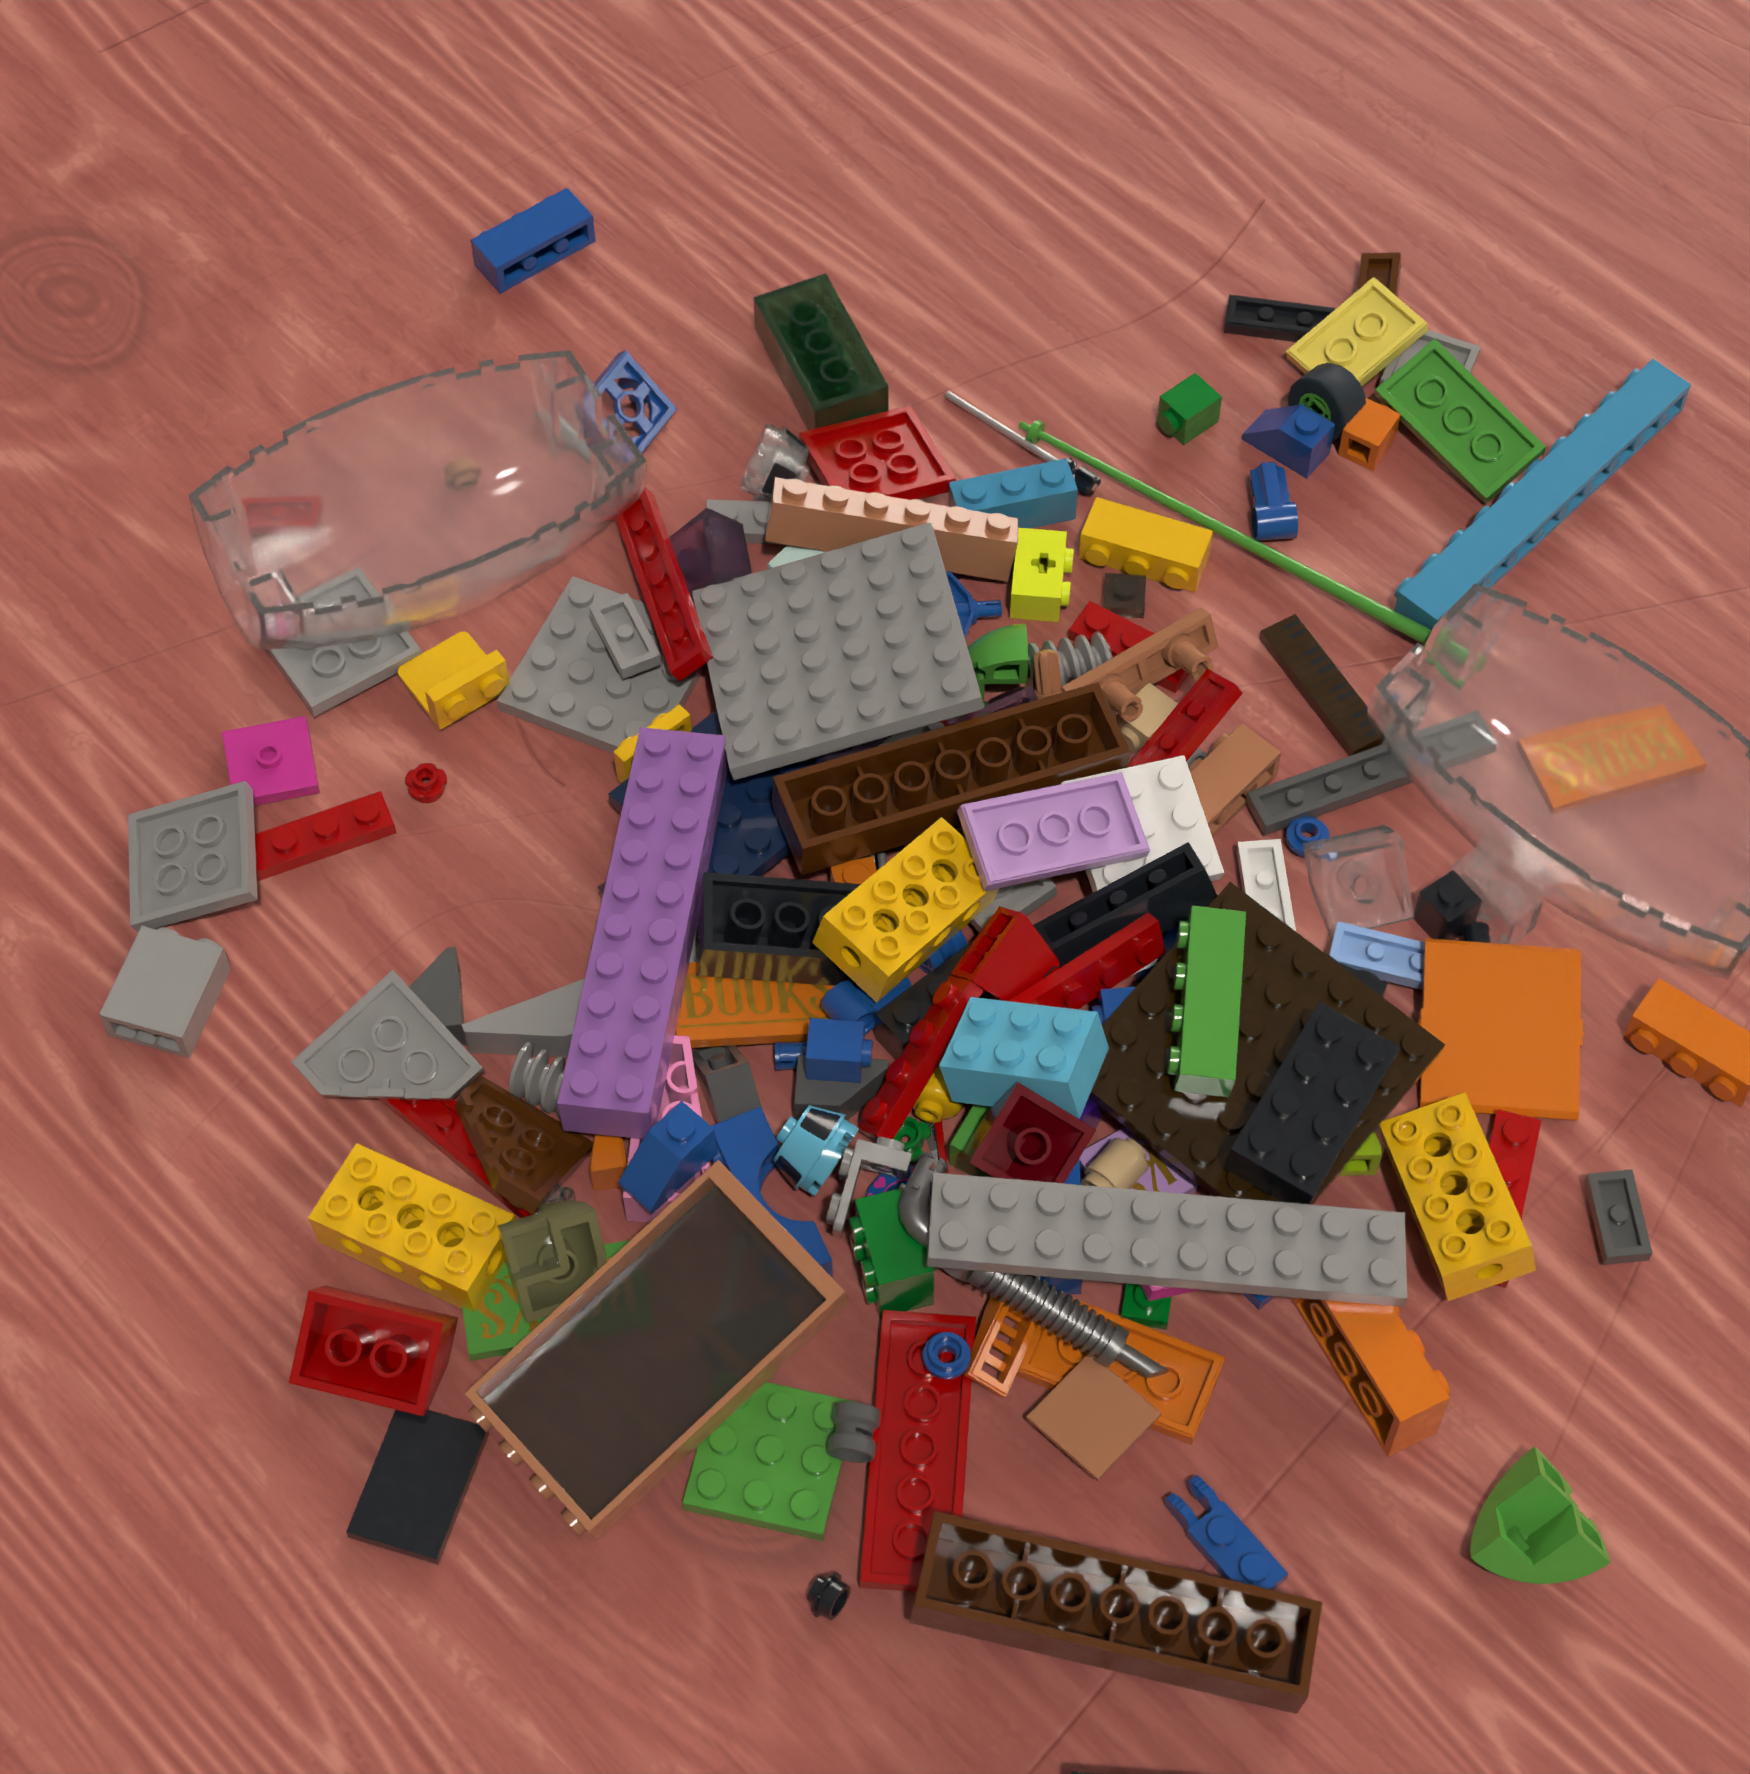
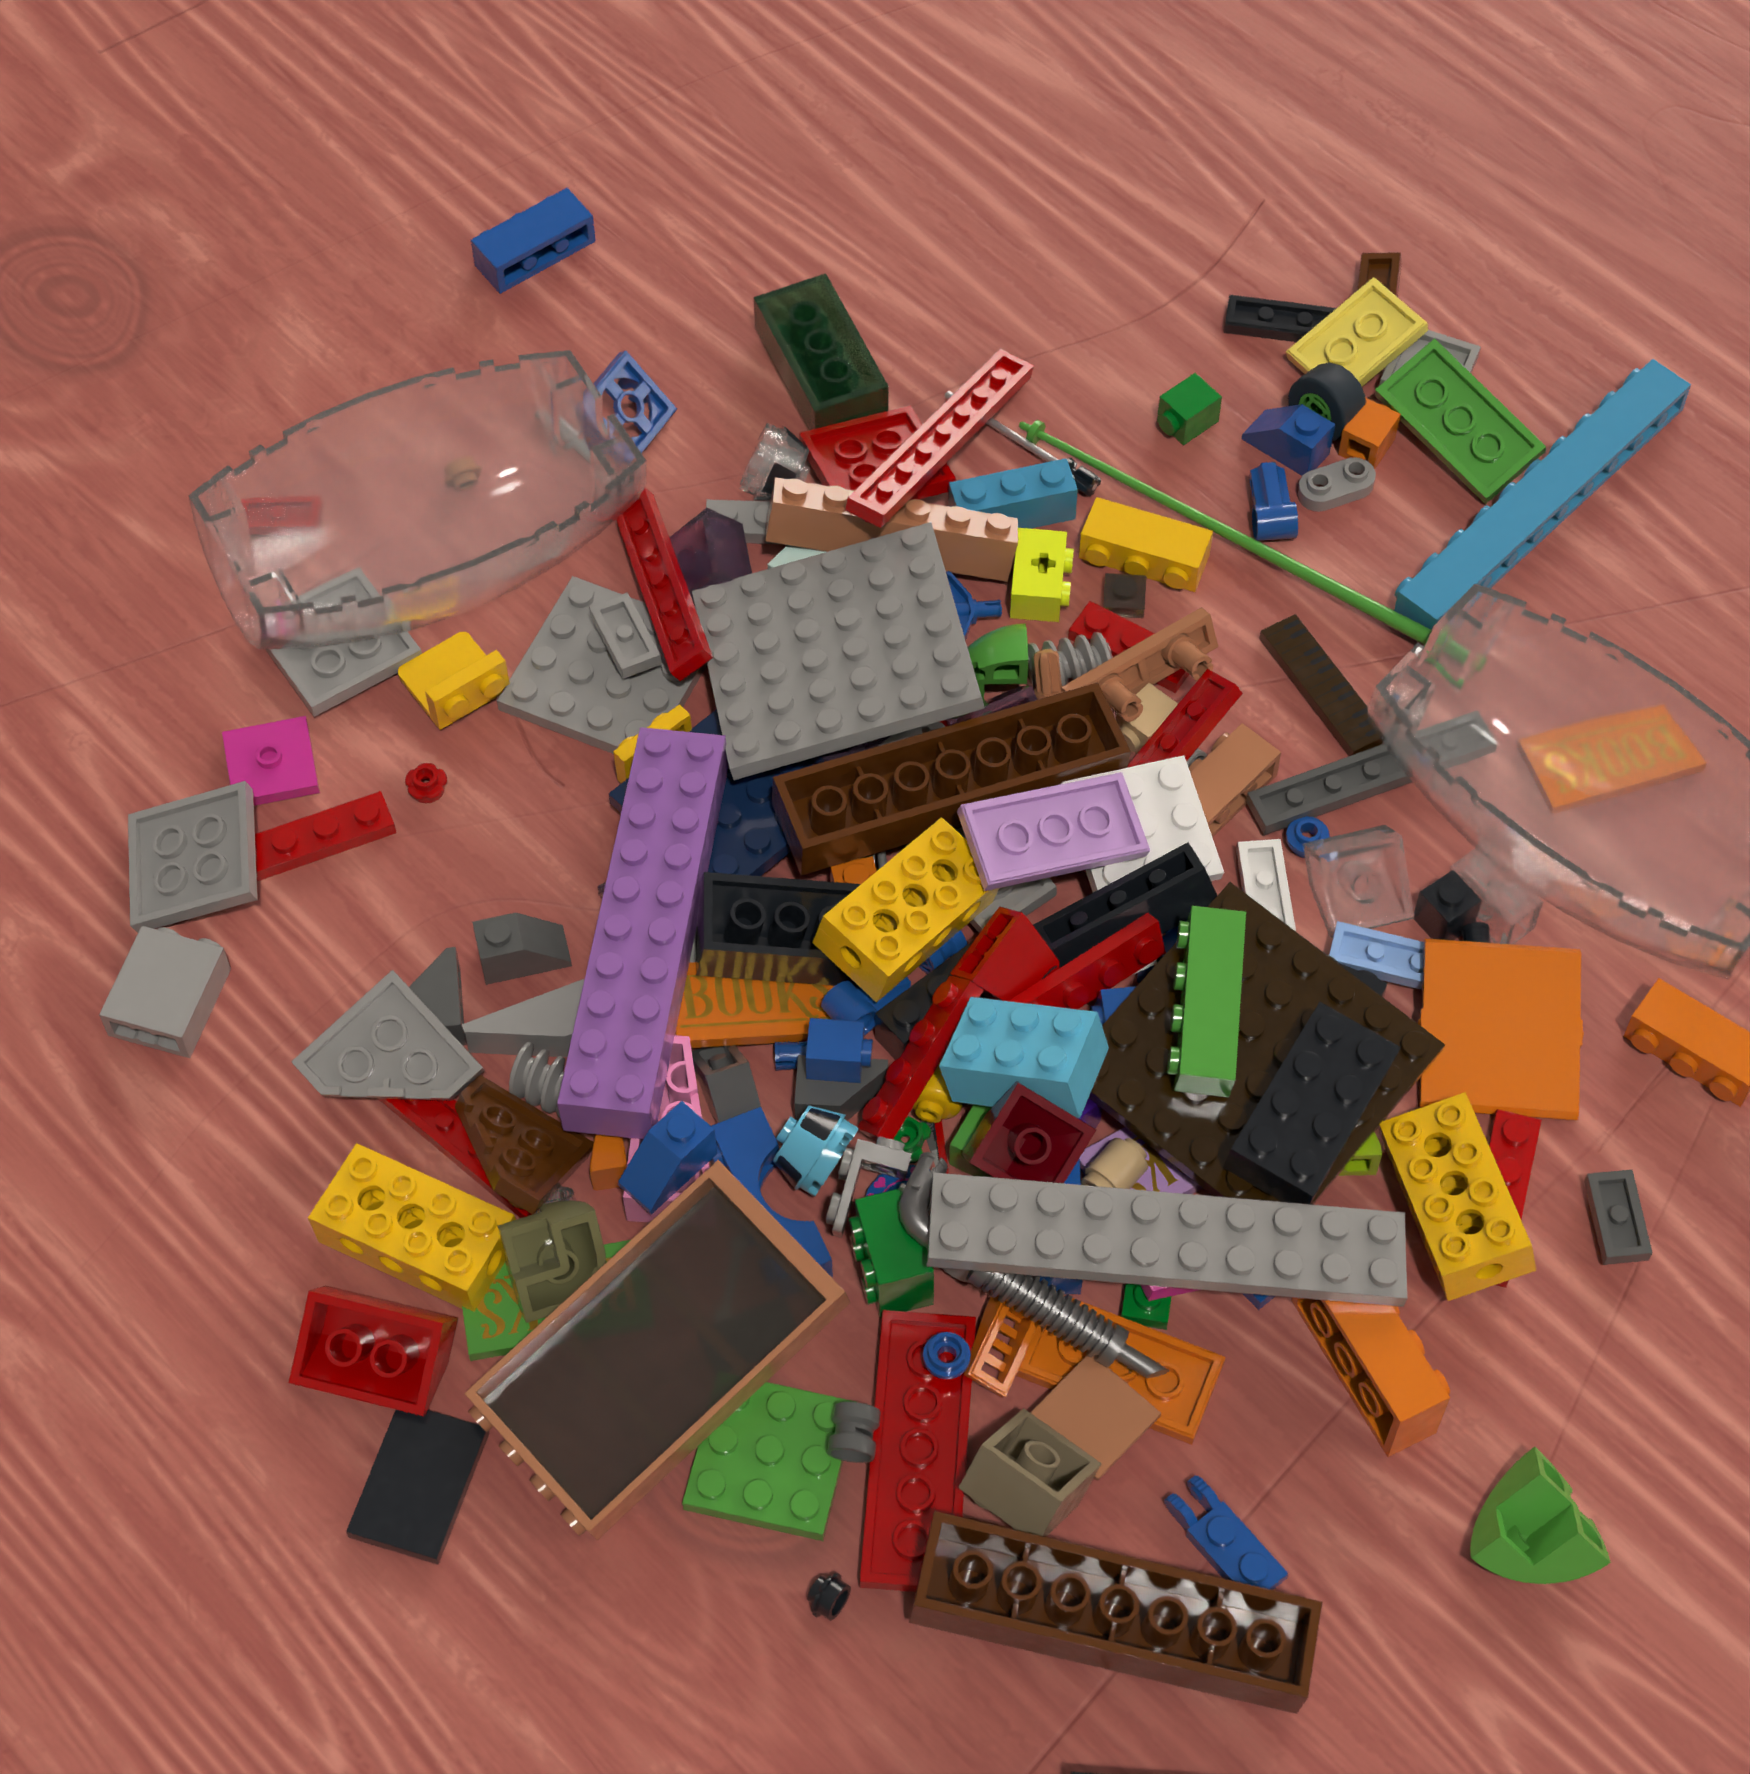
(519, 946): none -> dark grey slope
(938, 439): none -> plate
(1029, 1475): none -> dark tan brick
(1339, 484): none -> light grey plate

